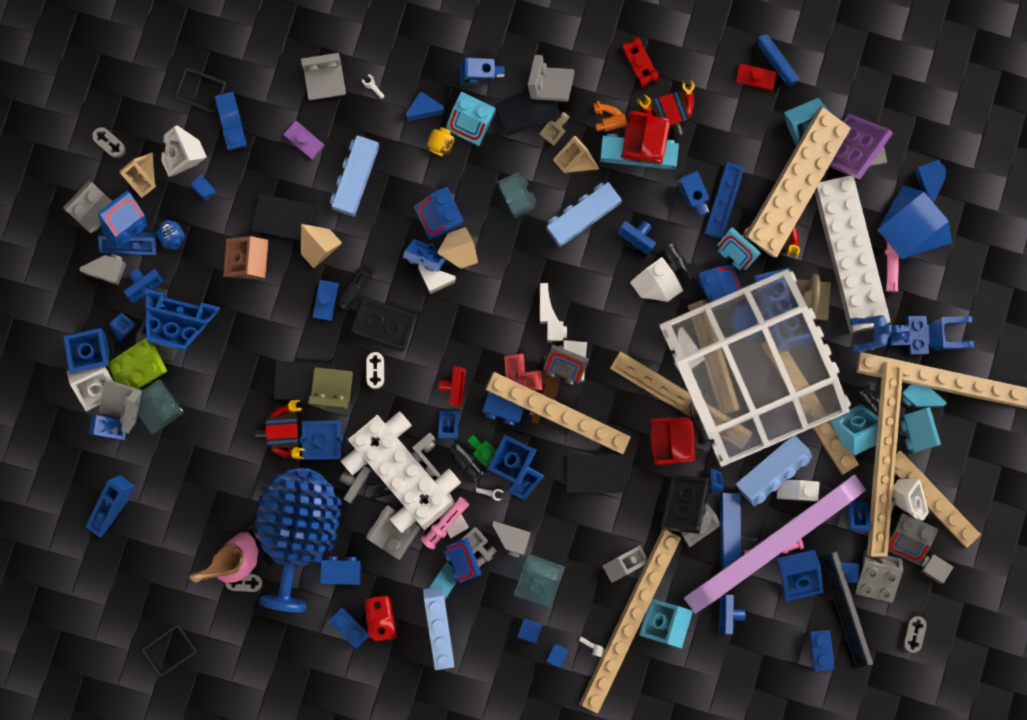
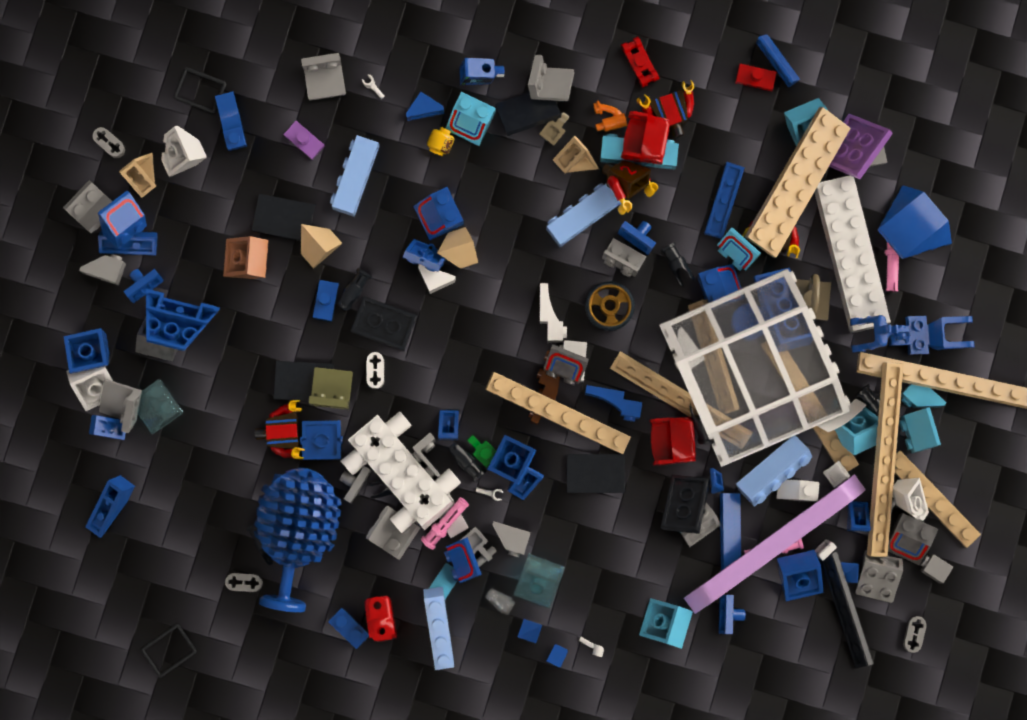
(121, 326): blue slope -> none
(137, 365): lime plate -> none
(170, 235): blue head -> none
(203, 188): blue slope -> none
(232, 561): hat -> none
(341, 572): blue brick -> none
(455, 386): red tile -> none
(500, 601): none -> clear cone
(502, 408): blue brick -> none
(516, 372): coral tile -> none
(517, 195): clear light blue brick -> none
(594, 299): none -> pearl gold wheel
(623, 258): none -> light grey bracket
(625, 563): light grey slope -> none
(627, 180): none -> dark brown torso
(628, 409): none -> blue slope
(630, 621): tan plate -> none
(657, 282): white slope -> none
(688, 185): blue torso -> none
(821, 650): blue brick -> none
(825, 549): none -> white tile
(836, 474): none -> white tile
(855, 408): none -> white sticker
(931, 178): blue slope -> none

